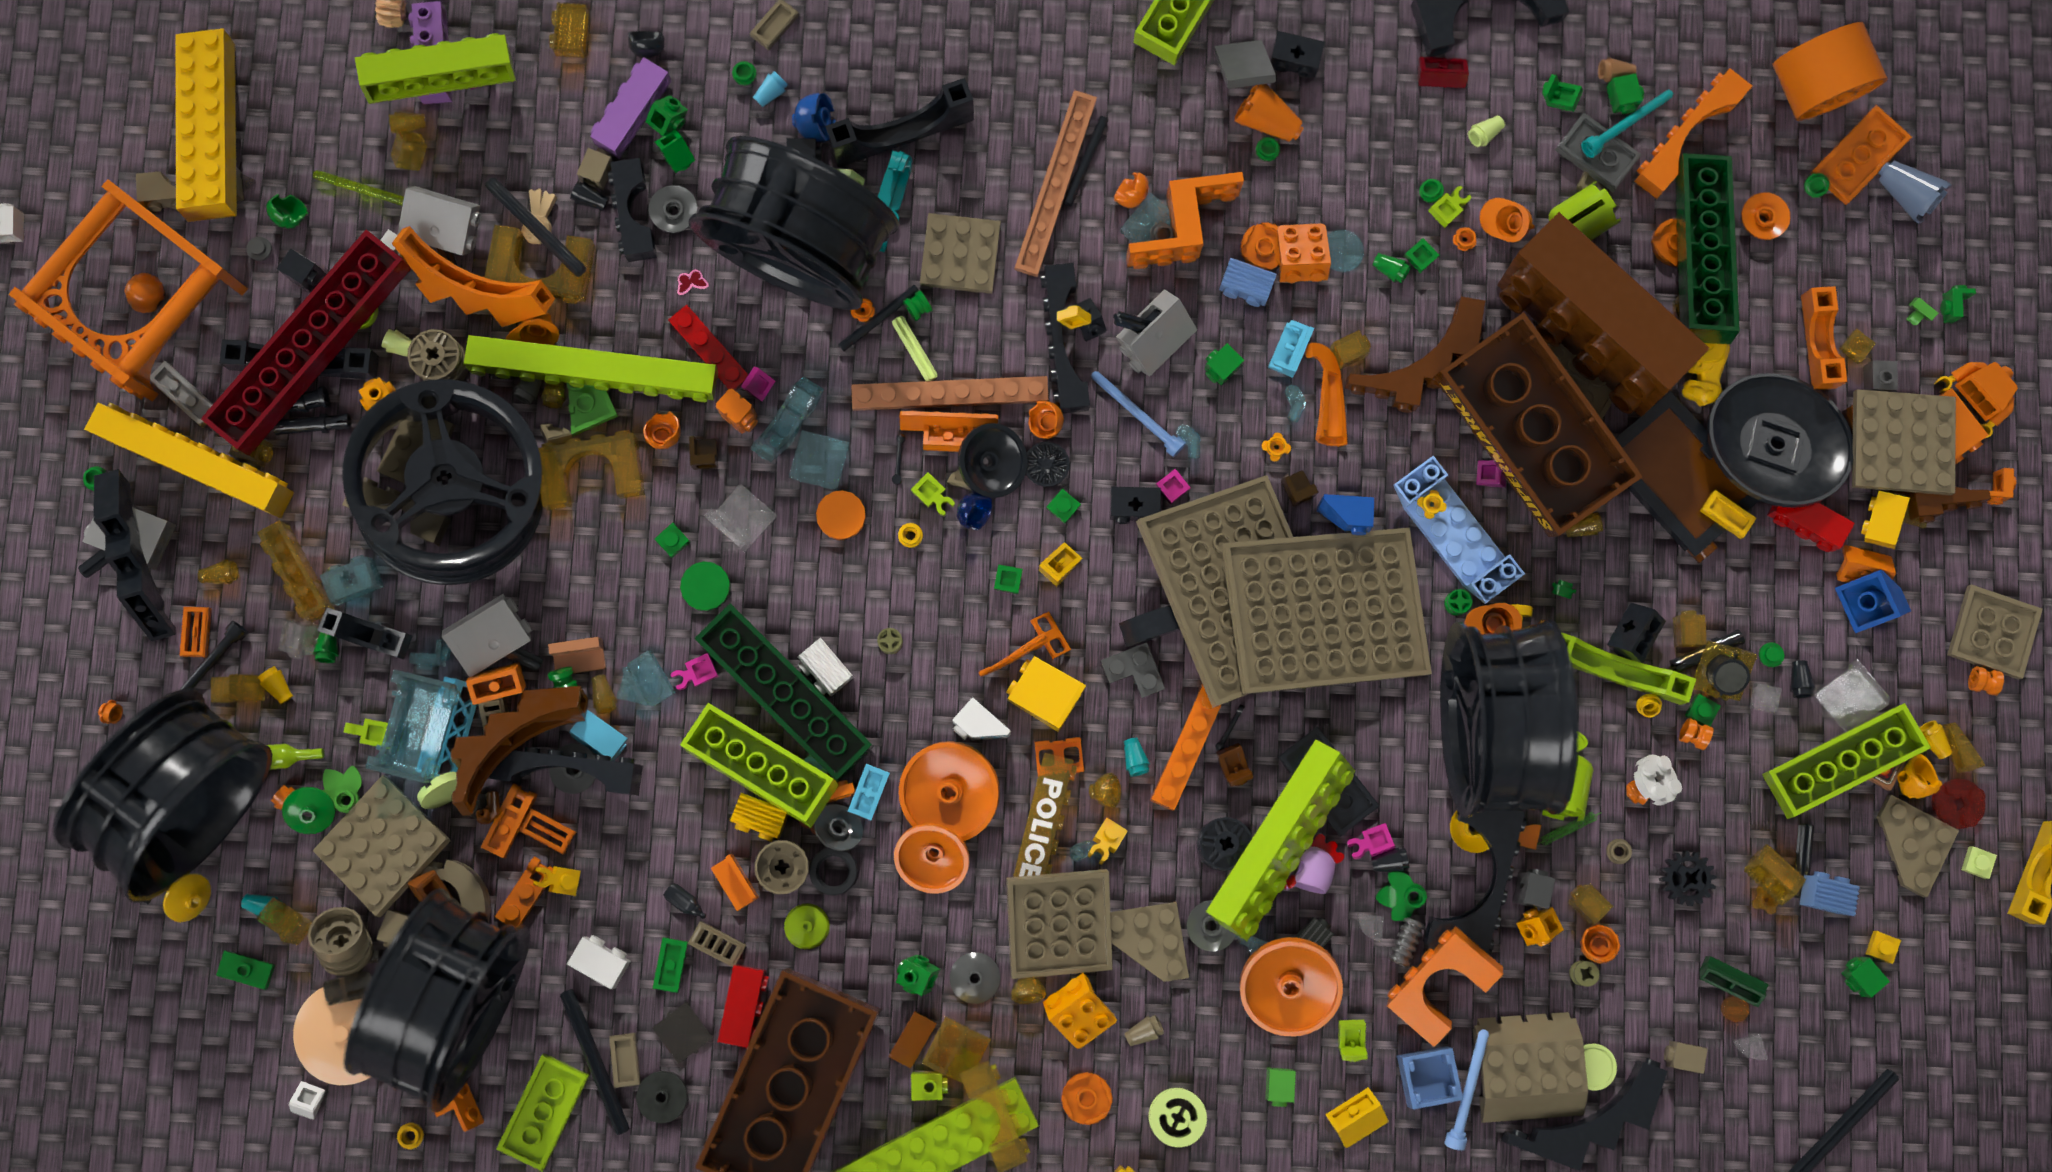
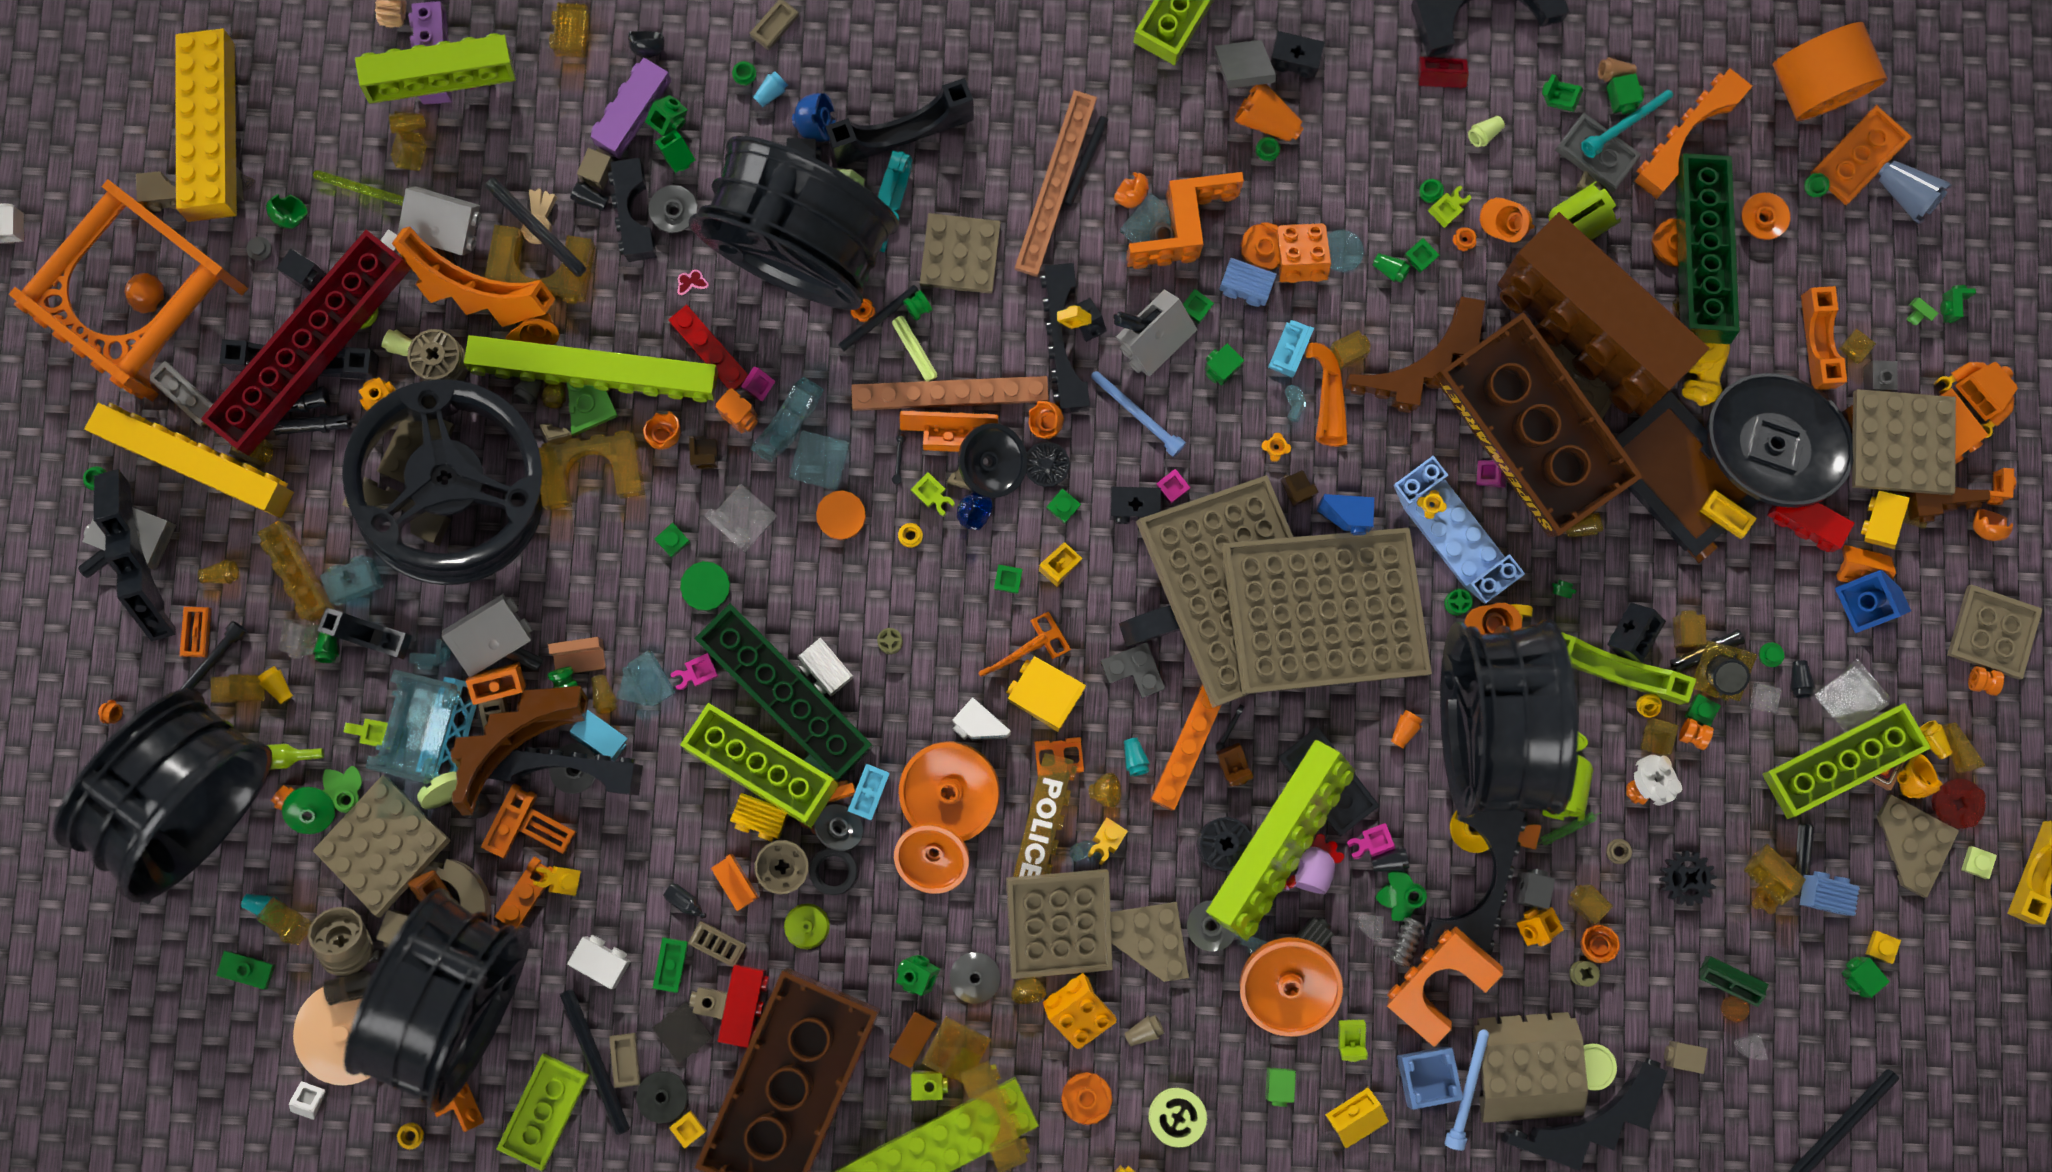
(187, 897): yellow dish -> none
(492, 809): reddish brown arm -> none
(687, 1129): none -> yellow plate
(718, 1002): none -> dark tan brick
(1191, 438): clear light blue arm -> none
(1197, 306): none -> green plate
(1406, 728): none -> orange cone
(1659, 737): none -> clear yellow panel
(1991, 525): none -> orange hair

